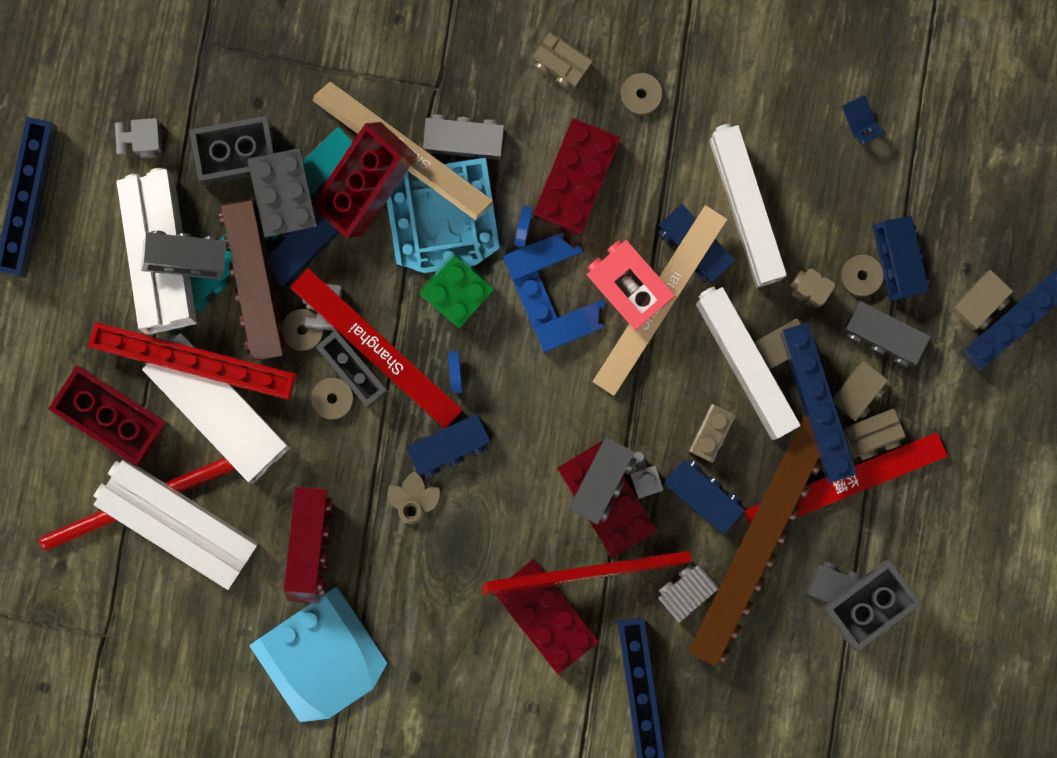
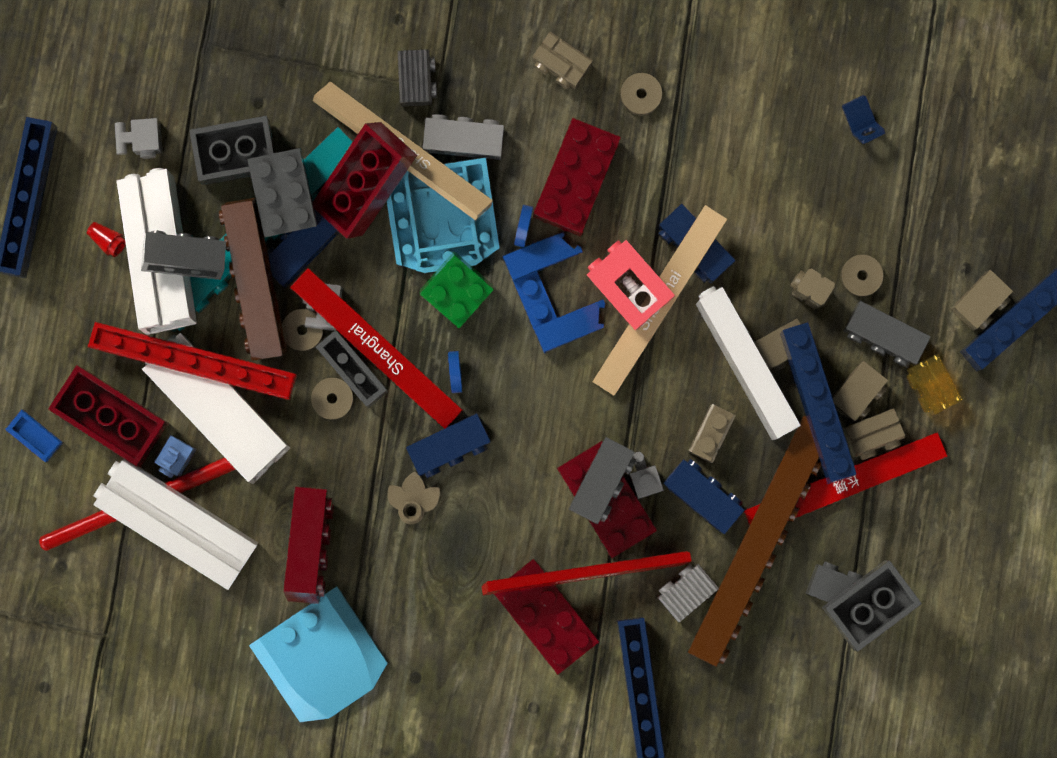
(34, 435): none -> blue tile
(107, 239): none -> red cone
(174, 457): none -> medium blue brick
(415, 77): none -> flat silver brick
(747, 205): white brick -> none
(900, 258): dark blue brick -> none
(933, 385): none -> clear yellow brick

